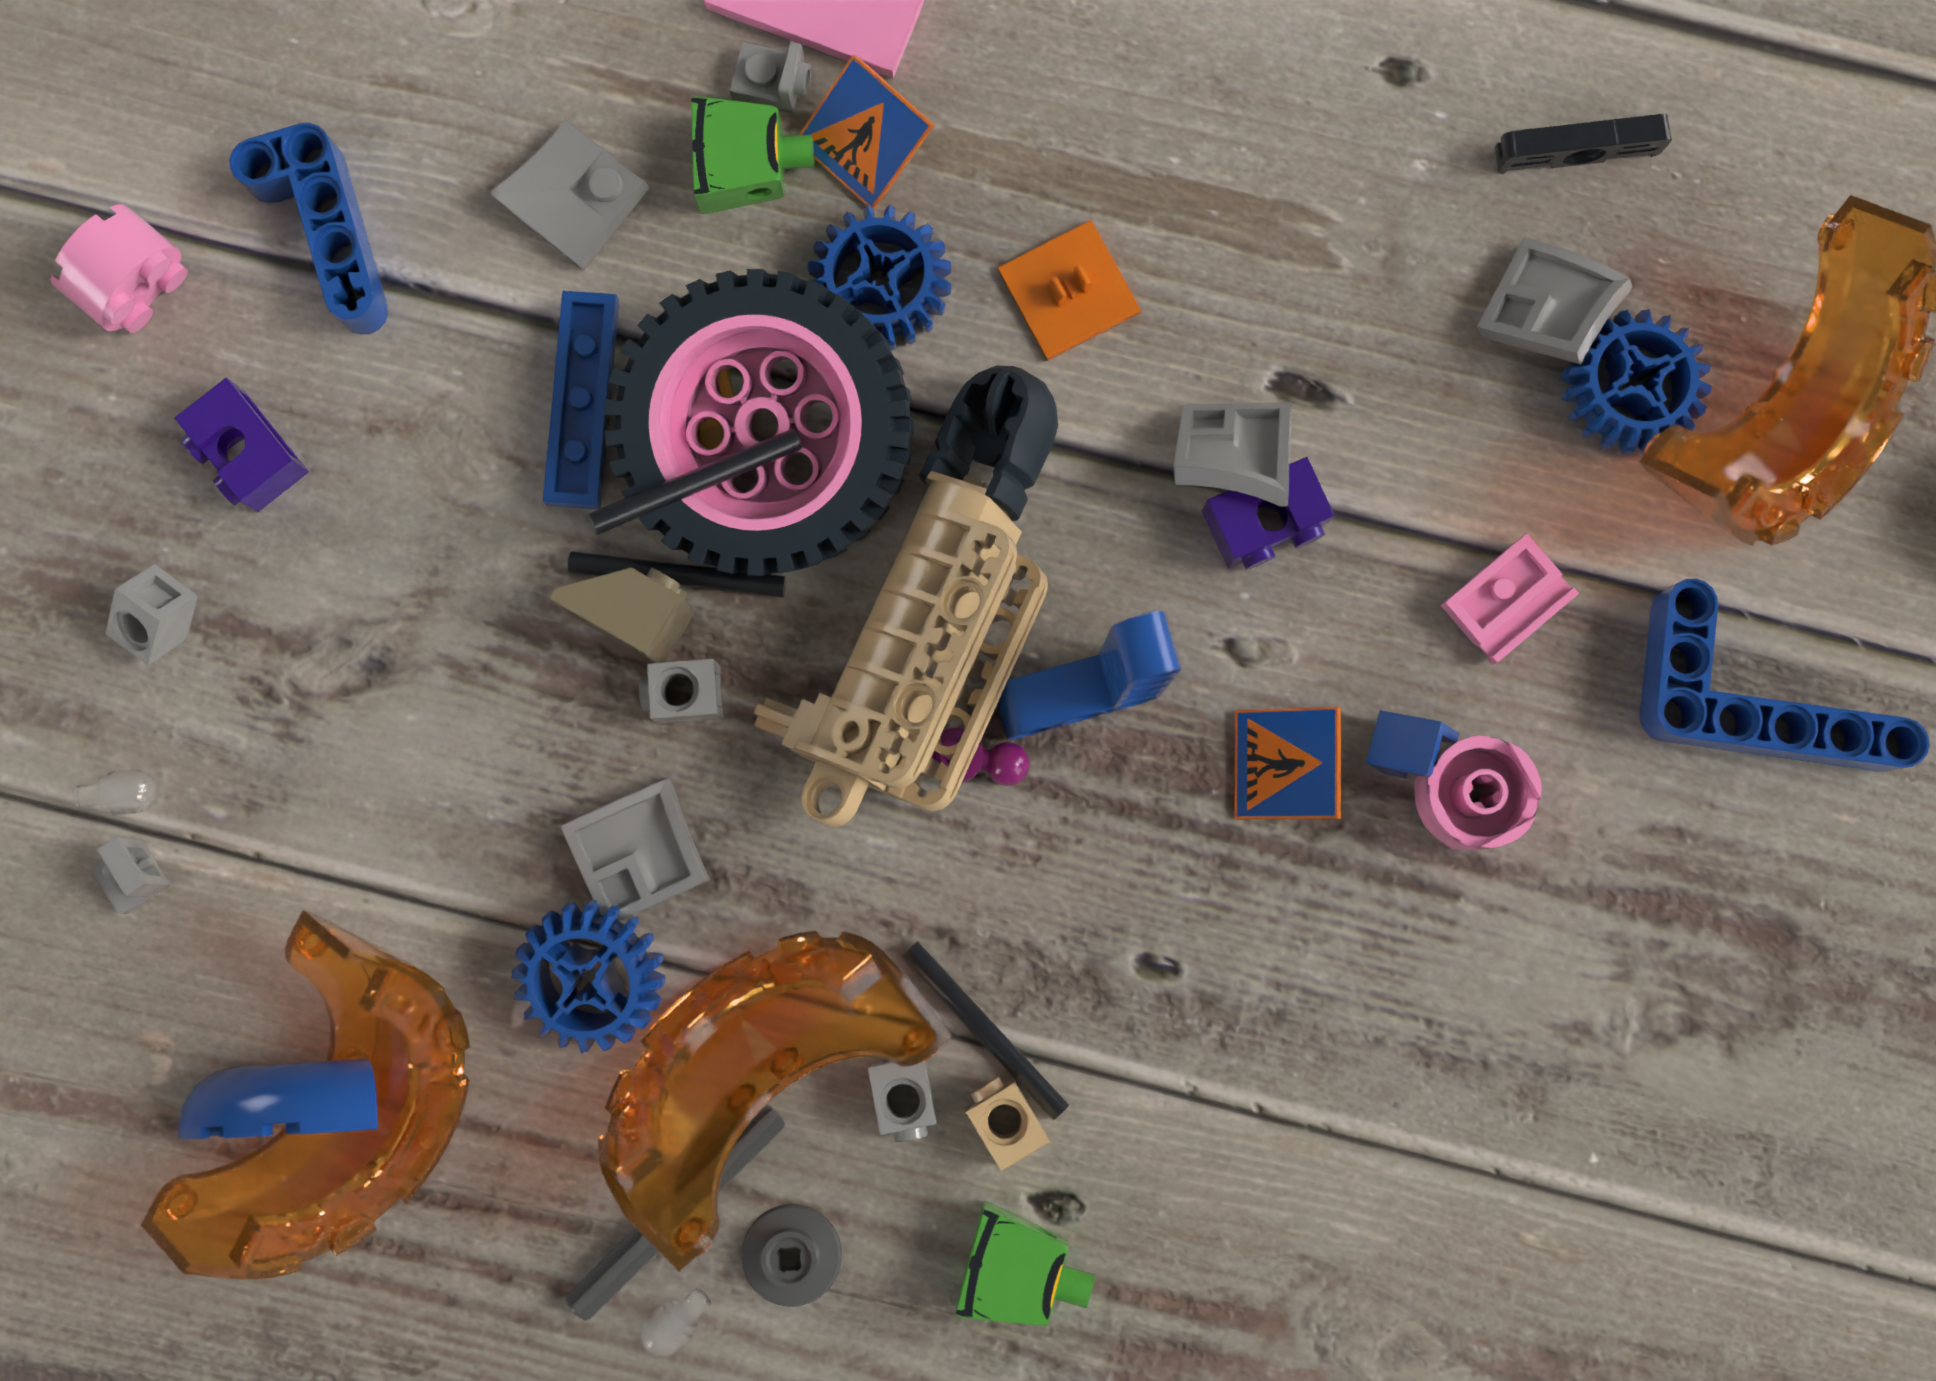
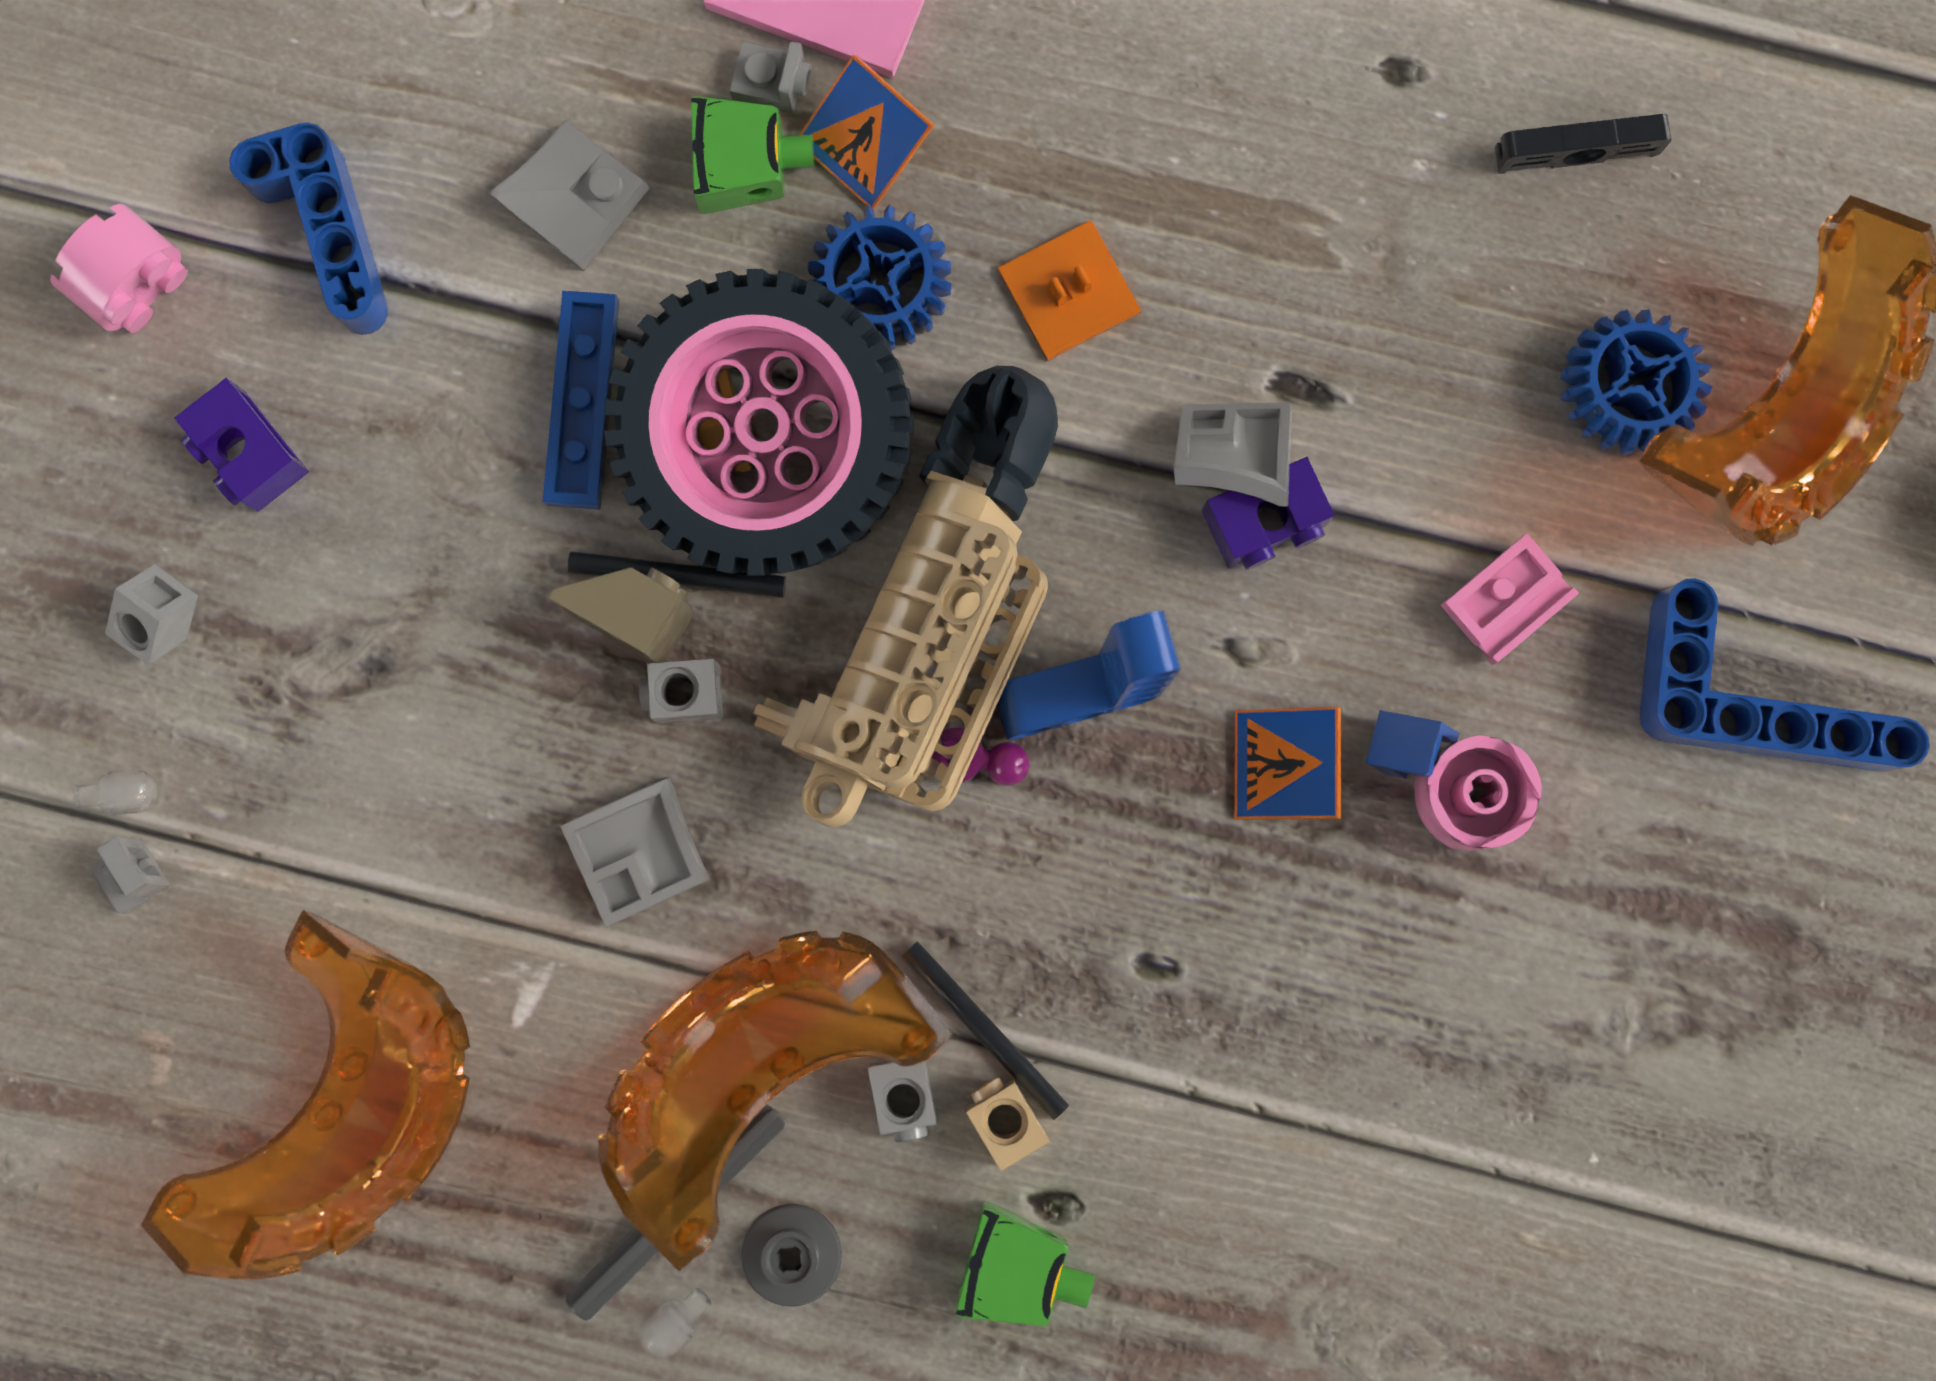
(301, 1095): blue brick -> none
(569, 962): blue gear -> none
(694, 481): black bar -> none
(1552, 301): light grey plate -> none

